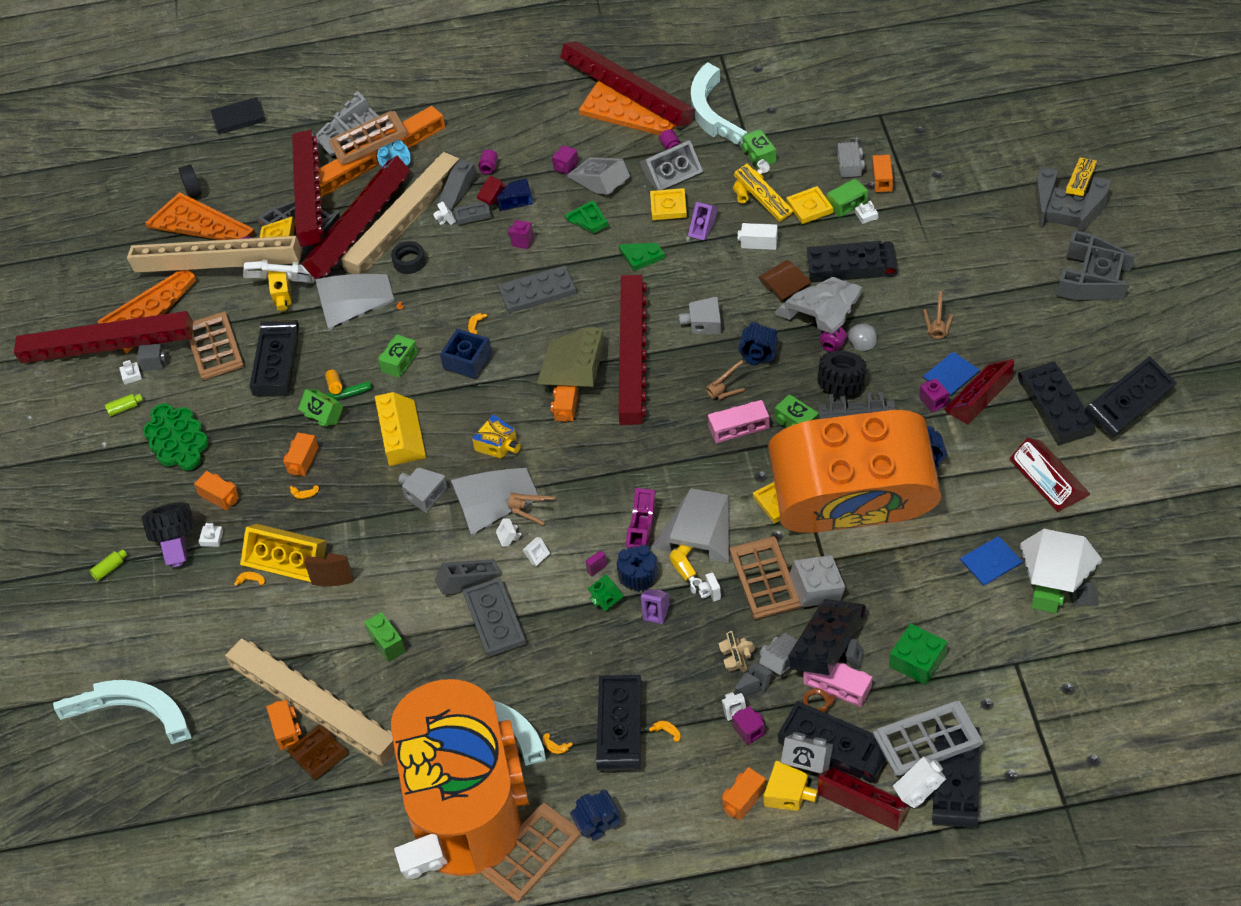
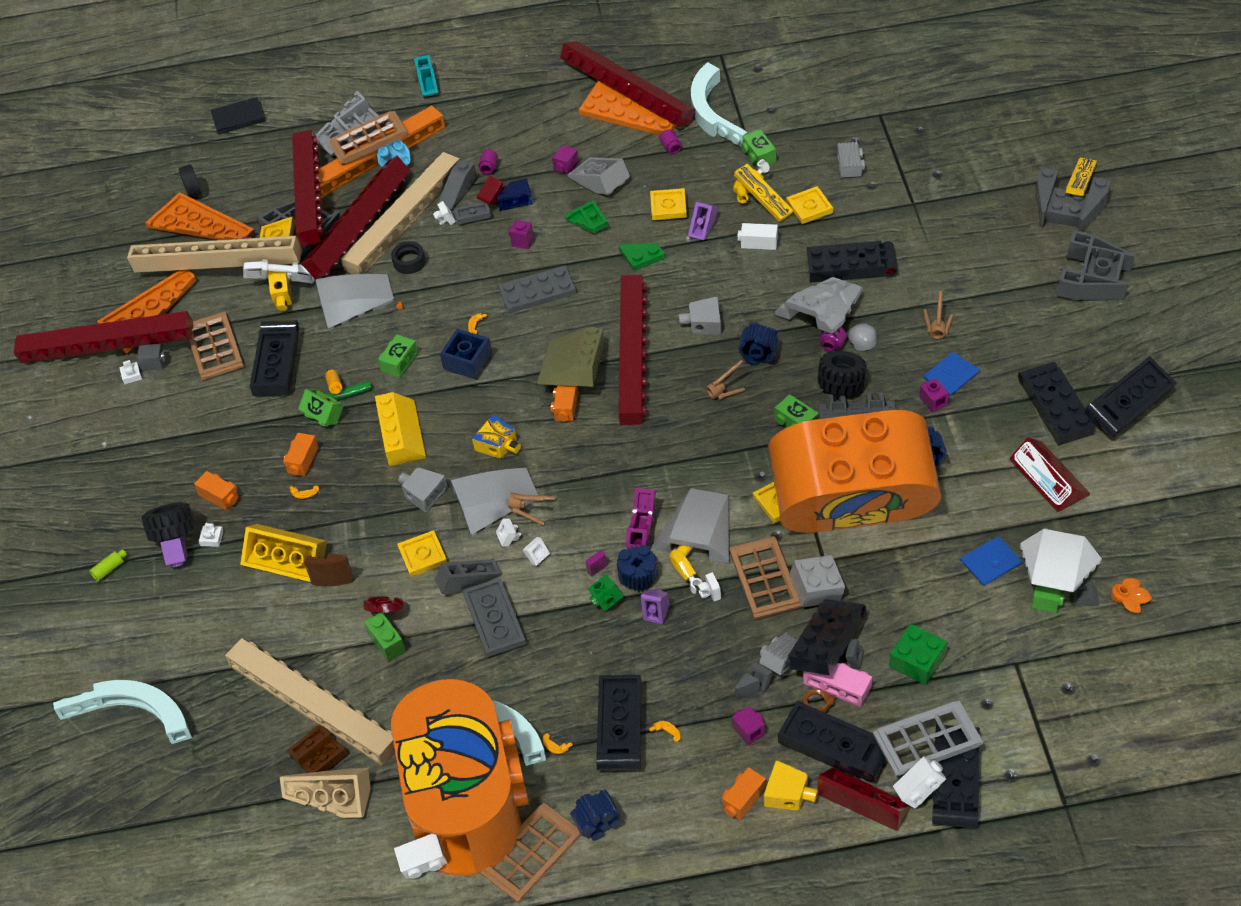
(122, 404): lime cylinder -> none
(175, 436): green plate -> none
(249, 576): light orange piece -> none
(283, 725): orange brick -> none
(334, 791): none -> tan wedge
(383, 604): none -> dark red tile
(422, 553): none -> yellow tile
(426, 75): none -> teal slope
(671, 166): light grey slope -> none
(732, 704): white tile -> none
(738, 421): bright pink brick -> none
(738, 650): tan hips -> none
(784, 280): reddish brown slope -> none
(807, 753): light grey brick -> none
(847, 197): bright green brick -> none
(866, 212): white tile -> none
(882, 173): orange brick -> none
(981, 391): dark red slope -> none
(1130, 594): none -> orange plate

